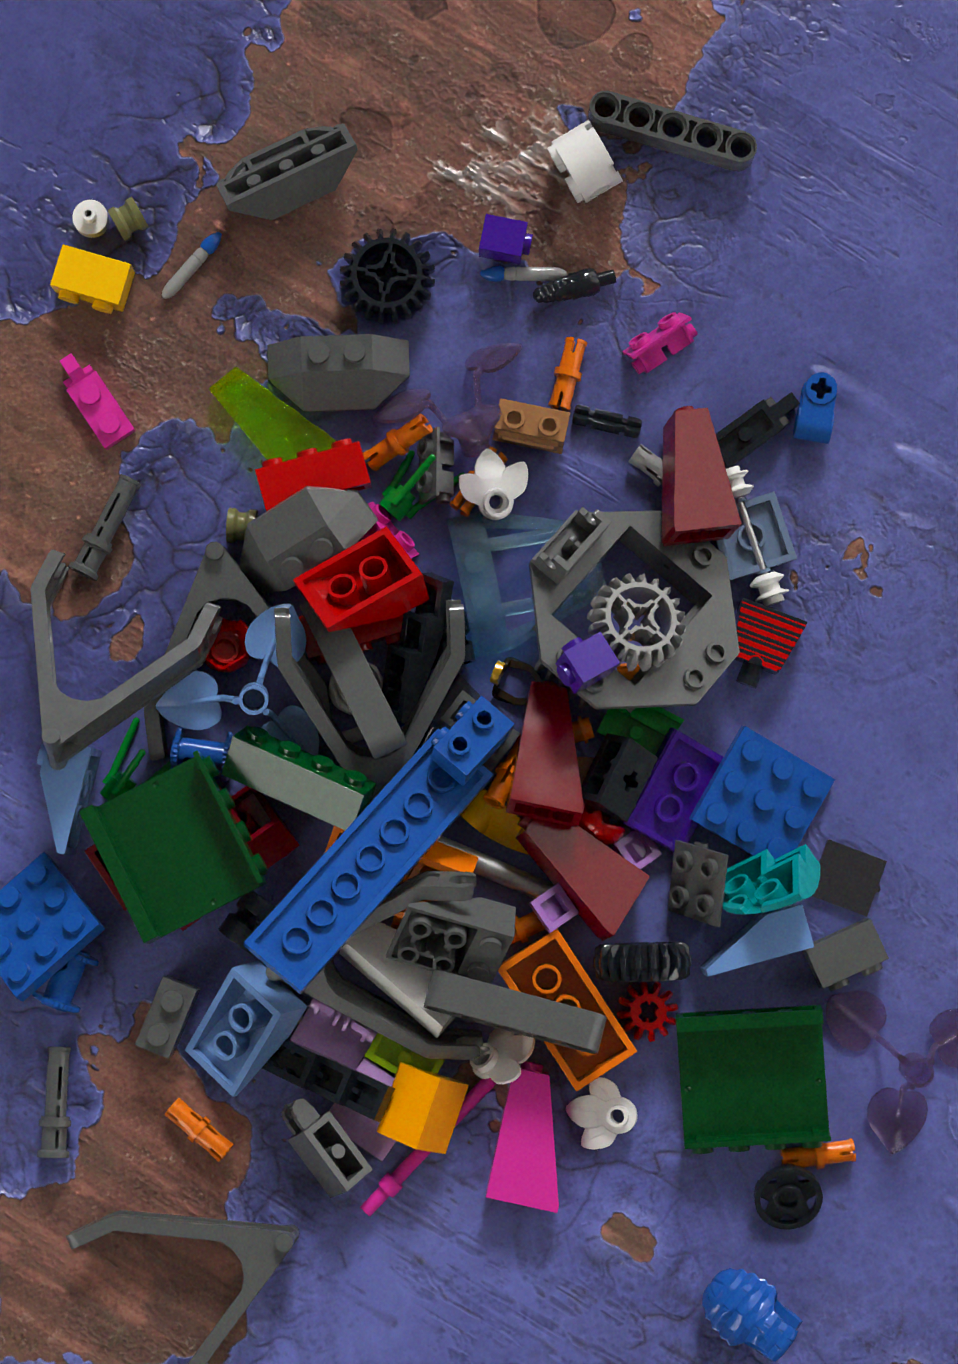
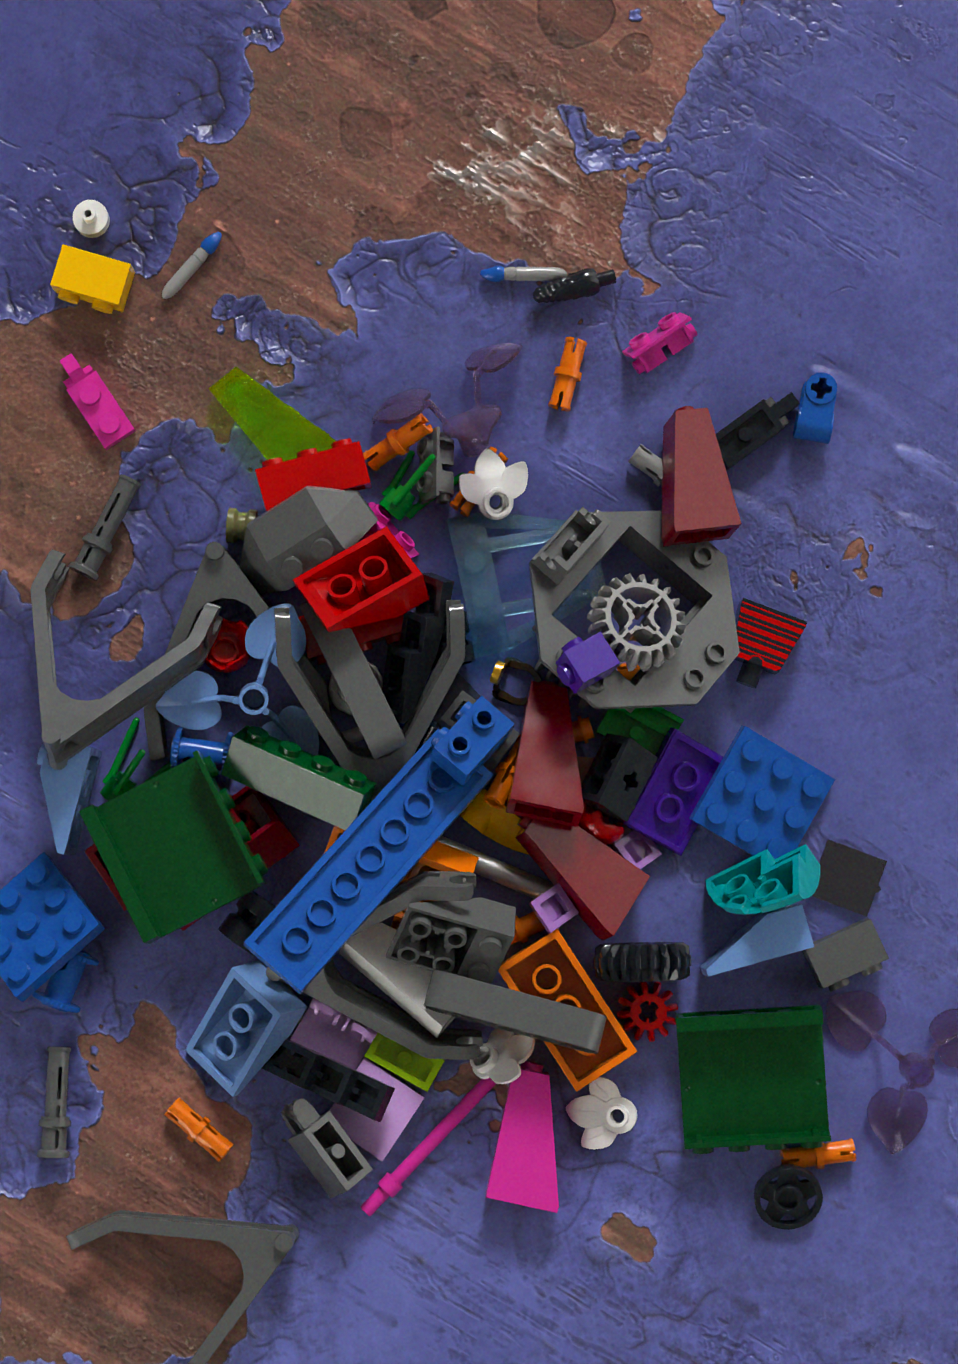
(128, 218): olive wheel -> none
(167, 1016): dark grey piece -> none
(289, 172): dark grey wedge -> none
(338, 370): dark grey wedge -> none
(371, 272): black gear -> none
(423, 1109): light orange slope -> none
(504, 239): dark purple brick -> none
(531, 426): medium nougat window -> none
(586, 162): white brick -> none
(607, 421): black axle -> none
(689, 126): dark grey beam -> none
(698, 882): dark grey hinge -> none
(749, 1313): blue hair -> none
(759, 541): sand blue plate -> none

